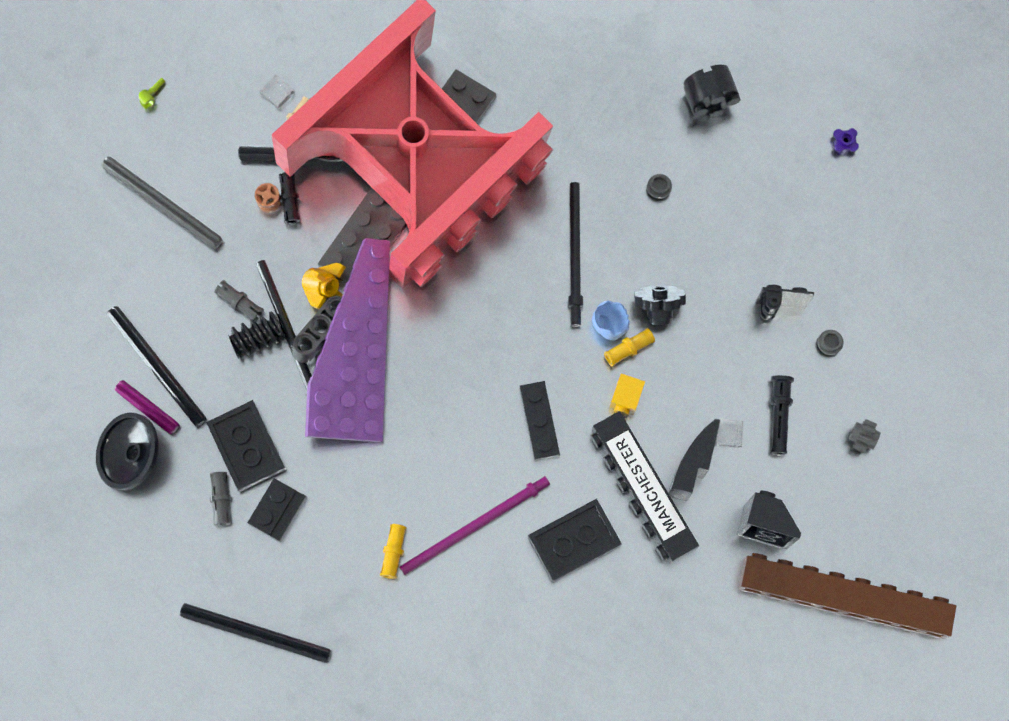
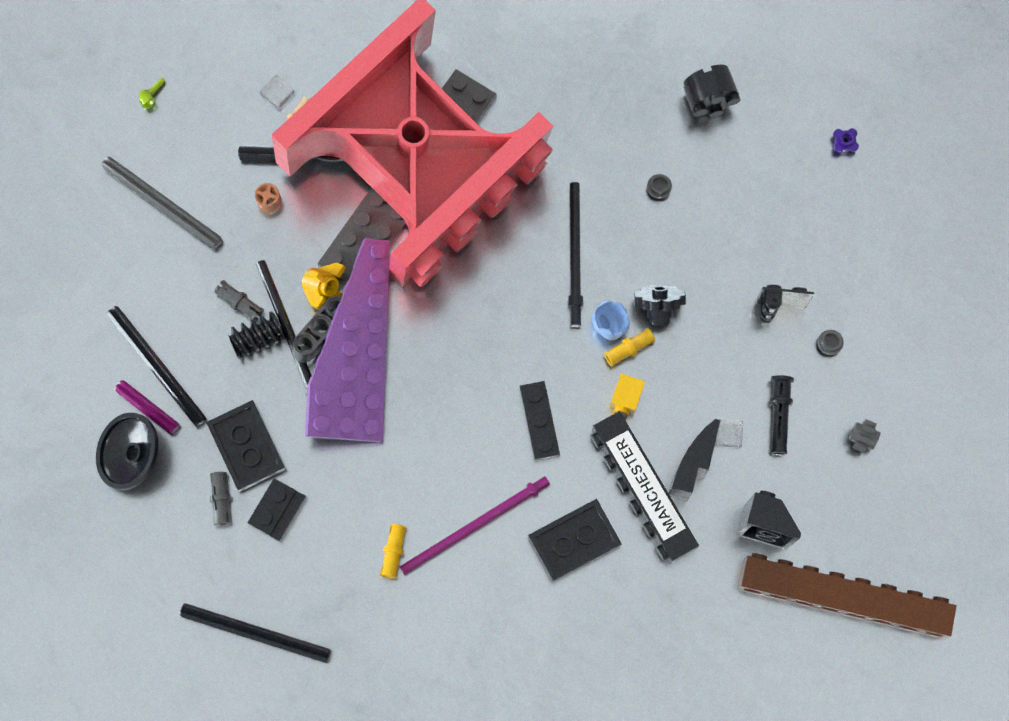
(289, 198): black pin -> none

